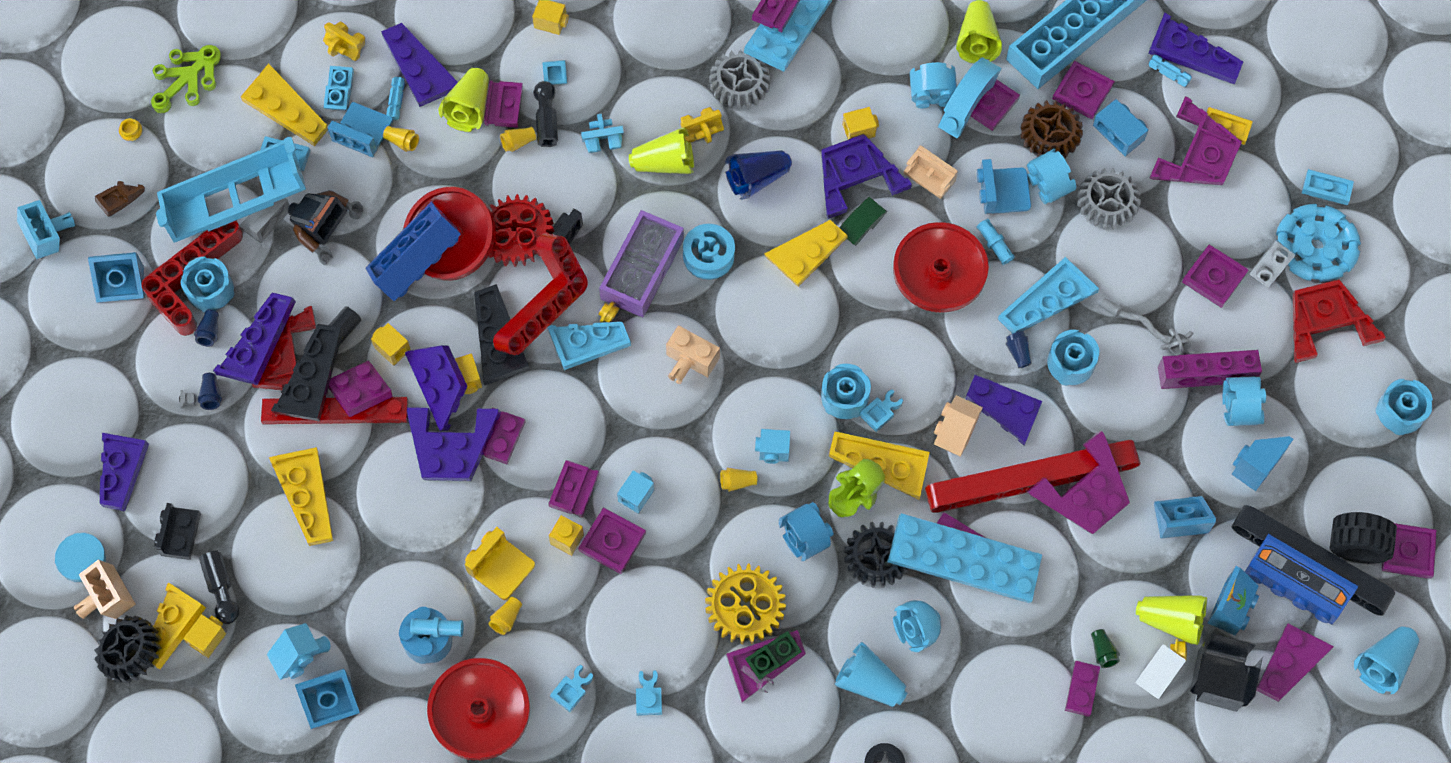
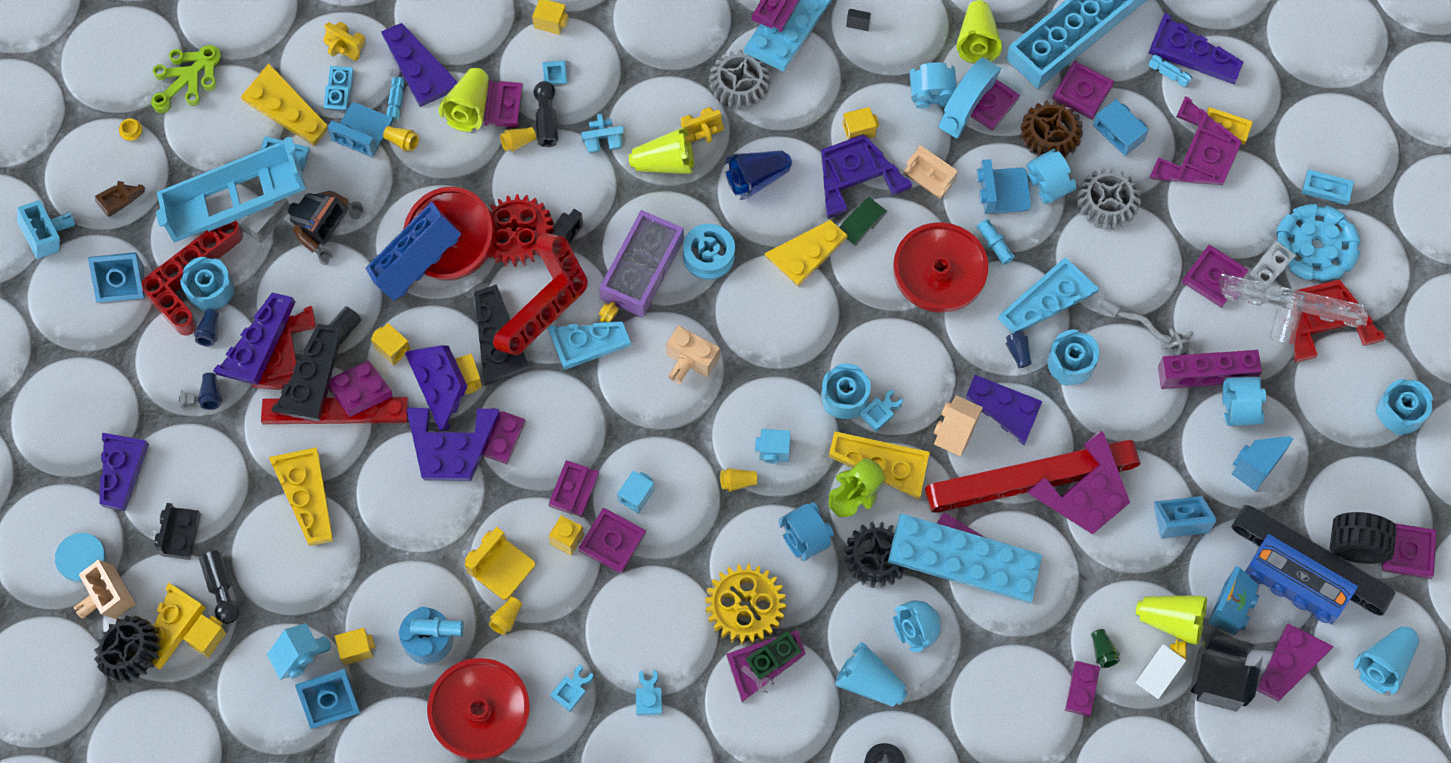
(355, 646): none -> yellow brick
(858, 19): none -> black tile
(1291, 305): none -> clear plate

